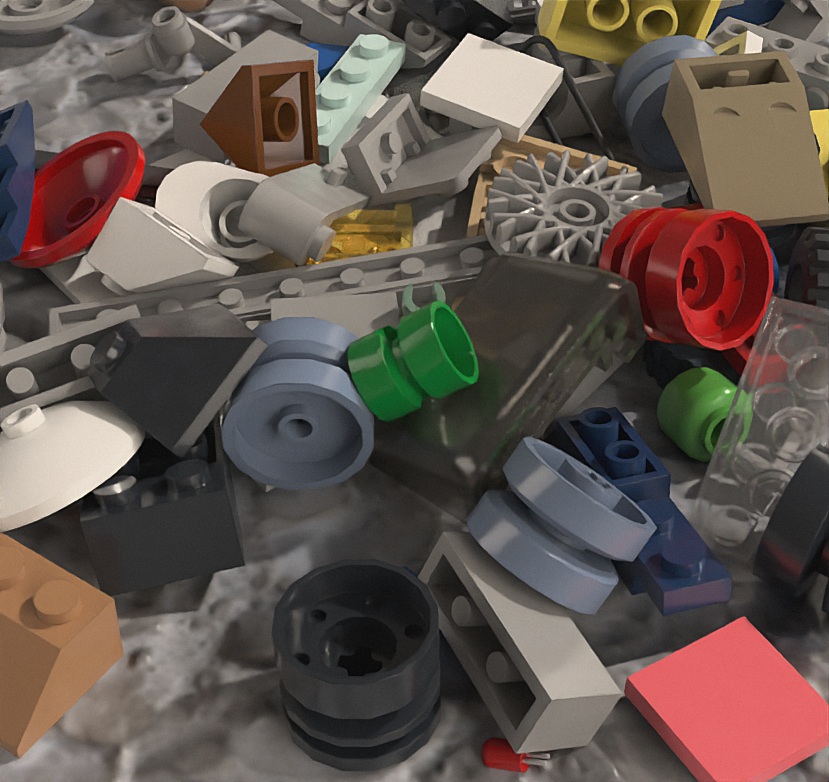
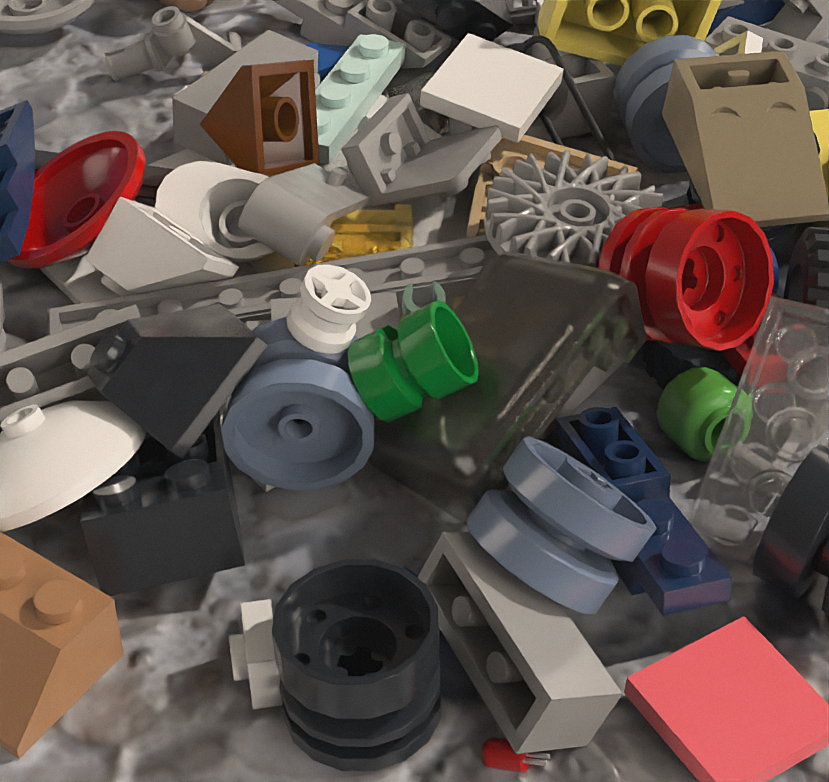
(255, 656): none -> white plate
(328, 309): none -> white wheel

